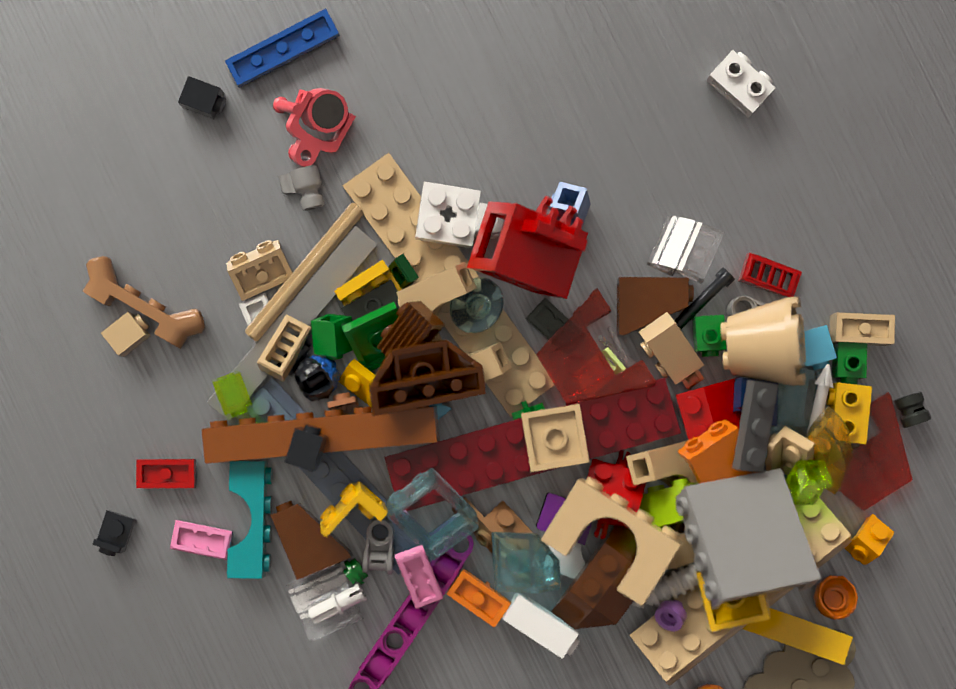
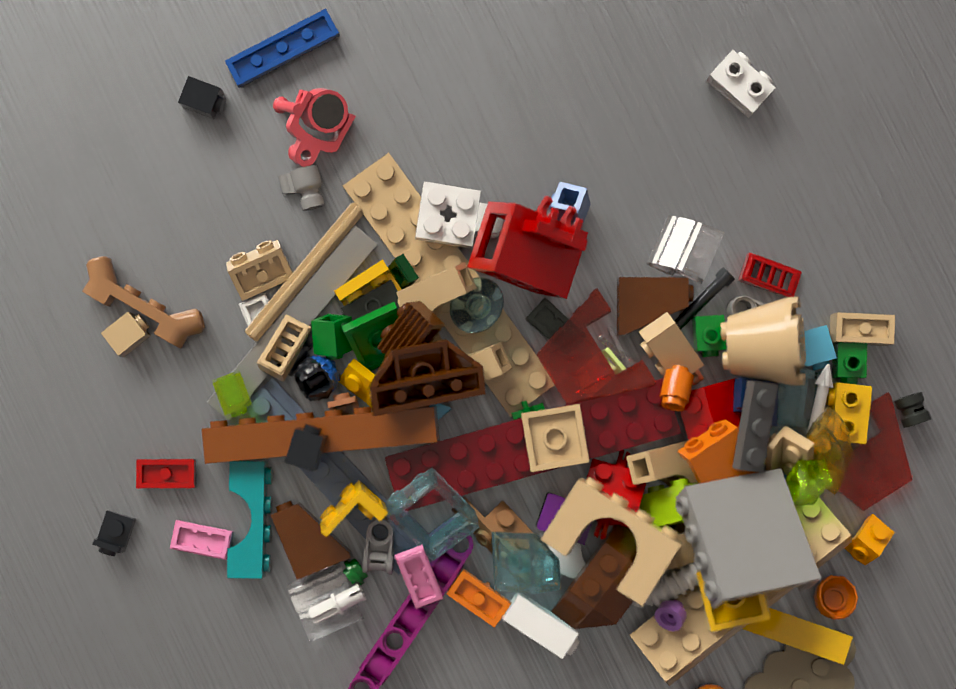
(676, 388): none -> orange brick

